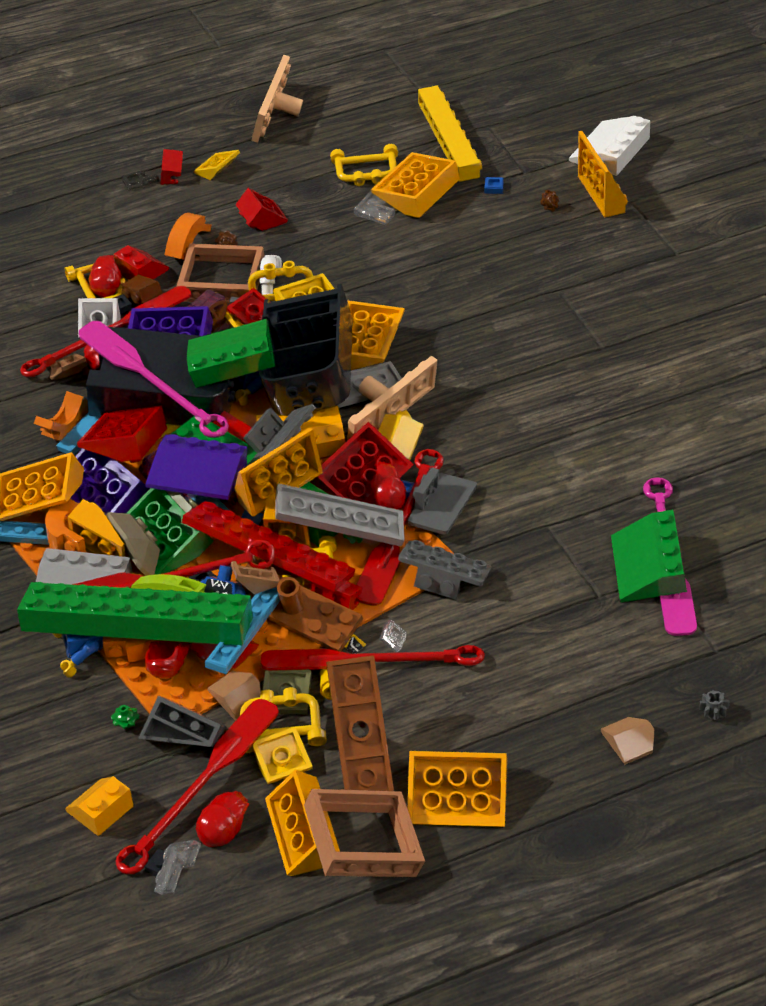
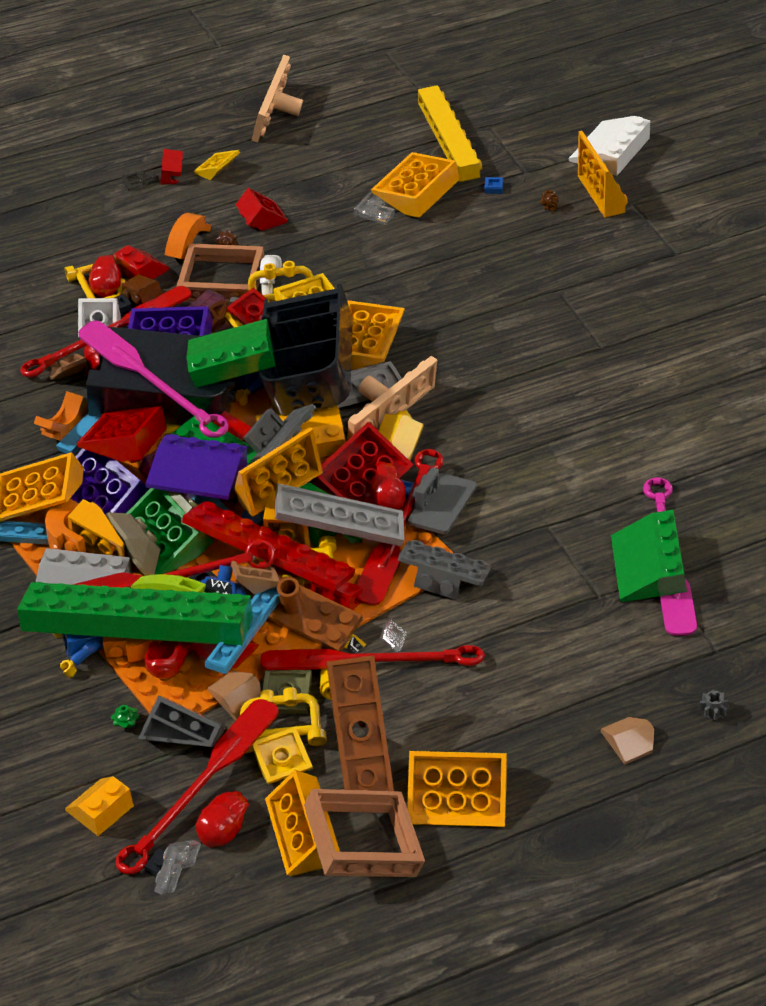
(339, 159): yellow bar -> none

